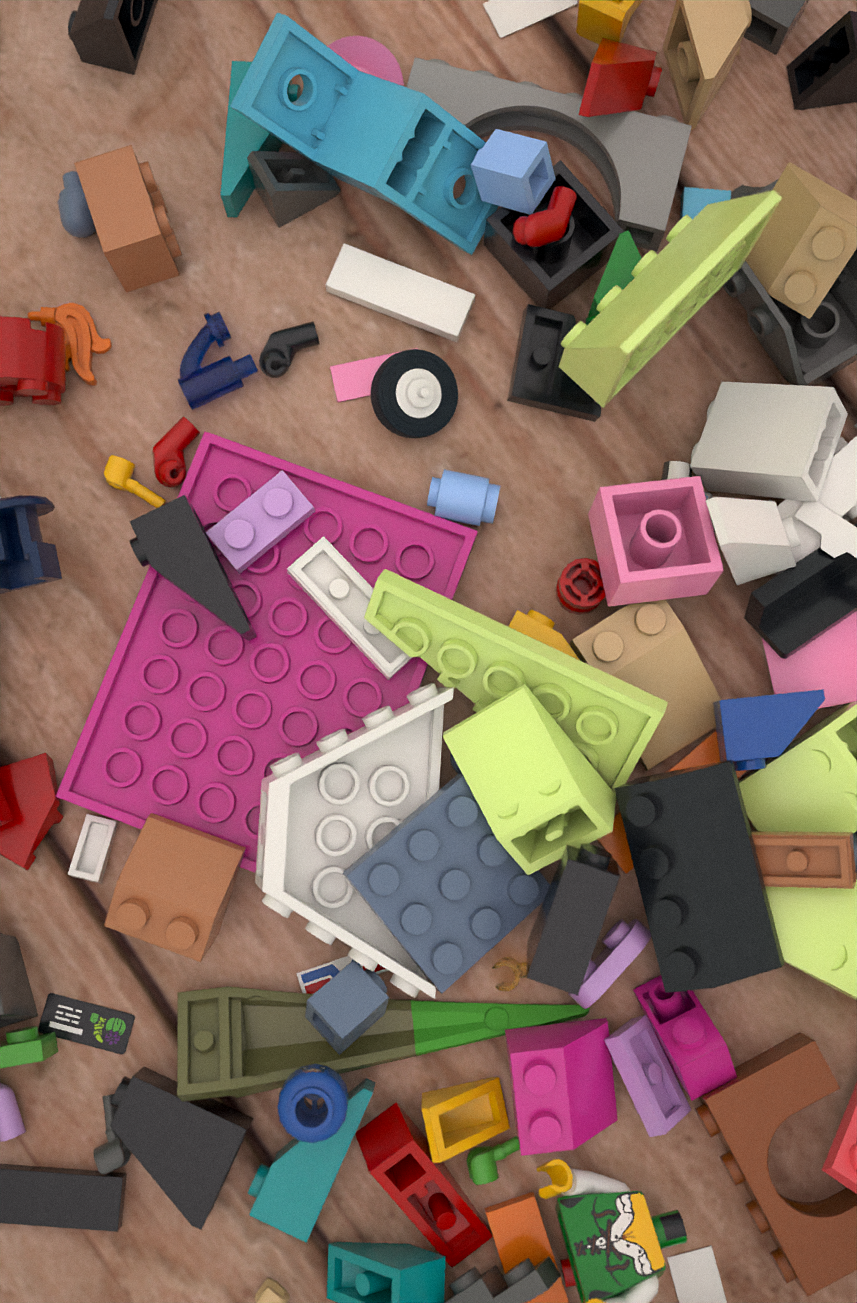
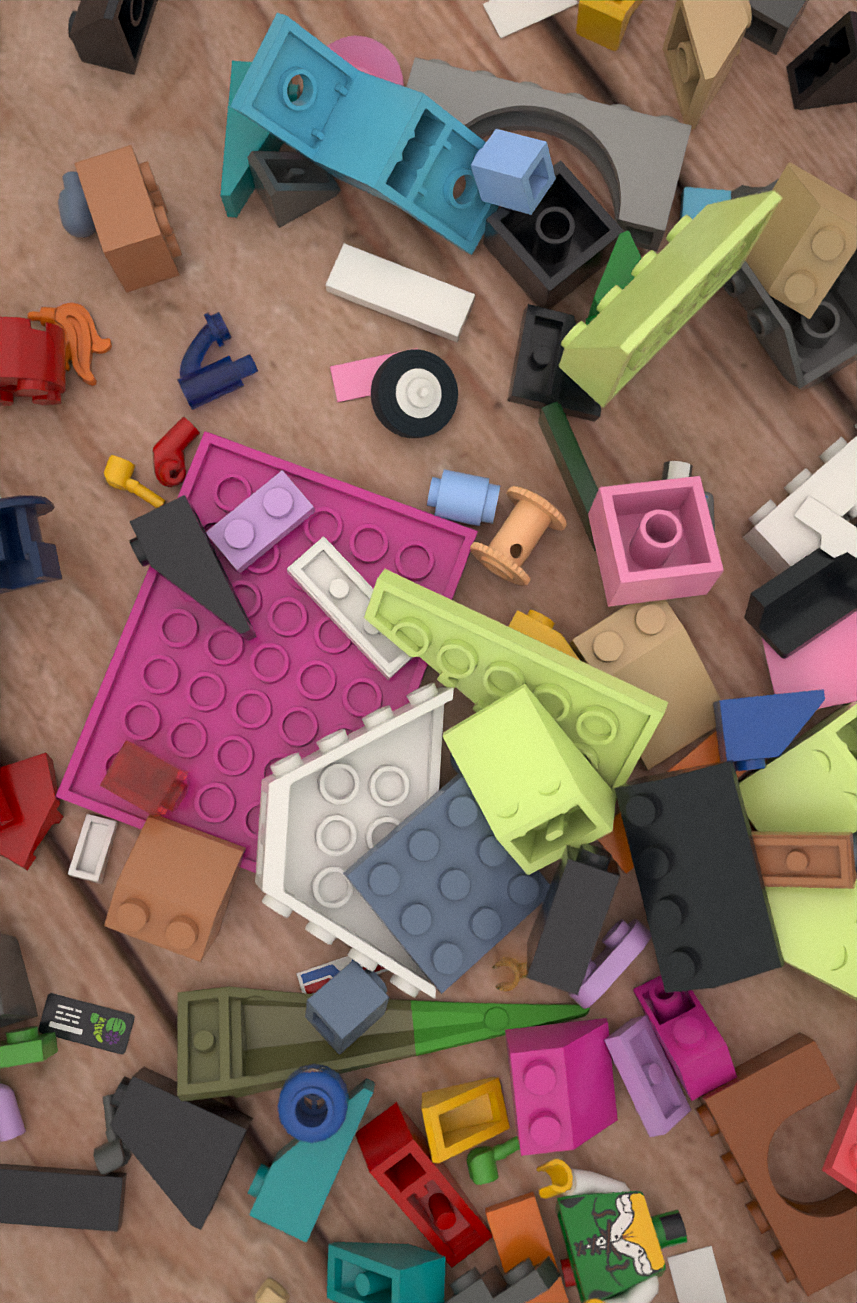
(146, 779): none -> clear red brick
(282, 347): black arm -> none
(518, 535): none -> light nougat hose
(546, 225): red arm -> none
(569, 461): none -> dark green tile
(579, 595): red wheel -> none
(619, 79): red slope -> none
(753, 537): white slope -> none
(769, 440): white brick -> none

